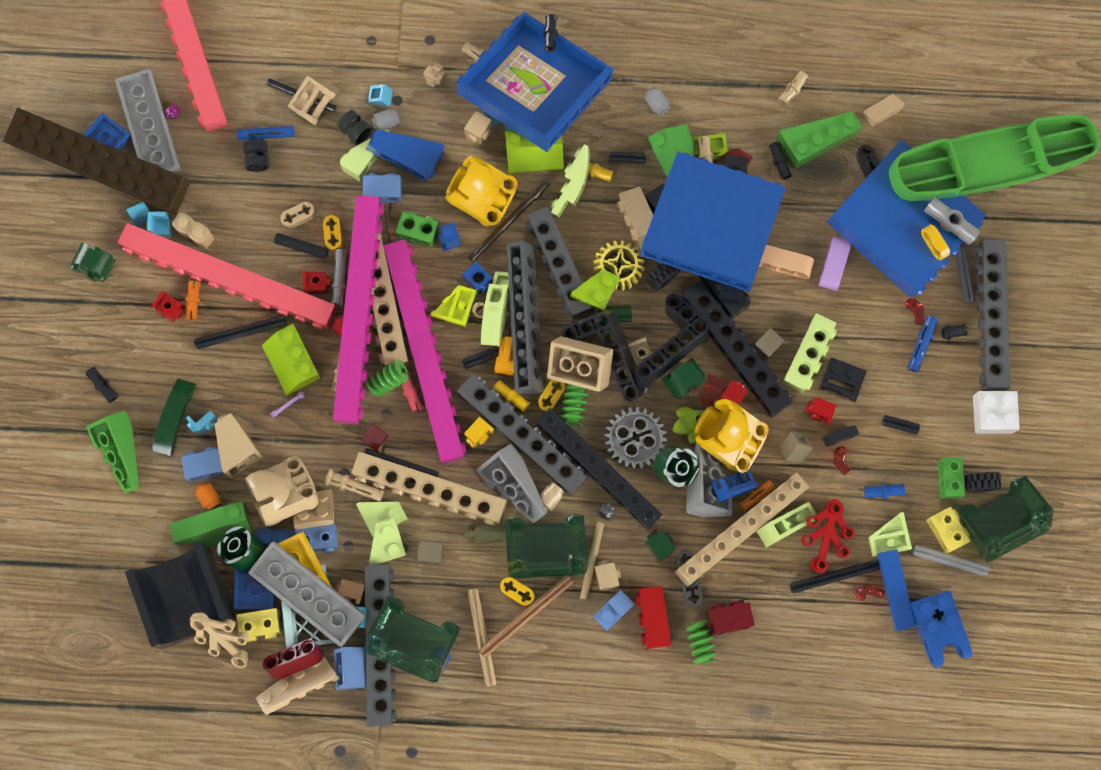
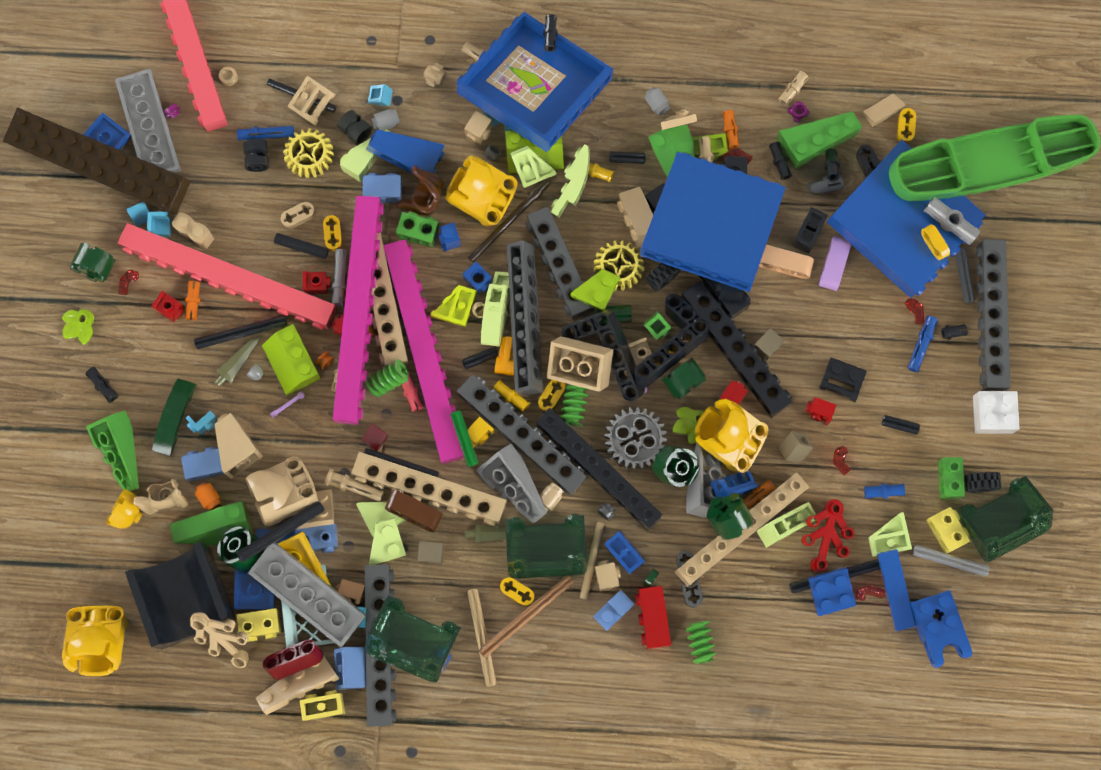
(76, 327): none -> lime plate
(94, 639): none -> yellow piece
(124, 511): none -> yellow cylinder
(126, 279): none -> clear red arm
(157, 498): none -> tan hair
(228, 76): none -> tan tile
(233, 365): none -> olive bar
(255, 372): none -> light grey hinge
(280, 531): none -> black axle
(302, 157): none -> light yellow gear
(323, 706): none -> light yellow brick
(324, 360): none -> orange bush
(413, 511): none -> reddish brown beam
(426, 193): none -> reddish brown hair
(464, 438): none -> green axle
(492, 153): none -> dark grey hinge
(531, 166): none -> yellowish green wing
(625, 552): none -> blue hinge
(650, 578): none -> dark green tile
(657, 325): none -> bright green brick
(660, 544): dark green brick -> none
(681, 118): none -> tan wing
(711, 390): clear red brick -> none
(729, 516): none -> dark green brick
(730, 129): none -> orange pin
(730, 618): dark red brick -> none
(794, 378): yellowish green brick -> none
(798, 106): none -> magenta plate
(810, 230): none -> black brick
(825, 186): none -> dark grey hinge
(832, 165): none -> black pin
(832, 591): none -> blue plate
(840, 436): black beam -> none
(902, 125): none -> yellow beam

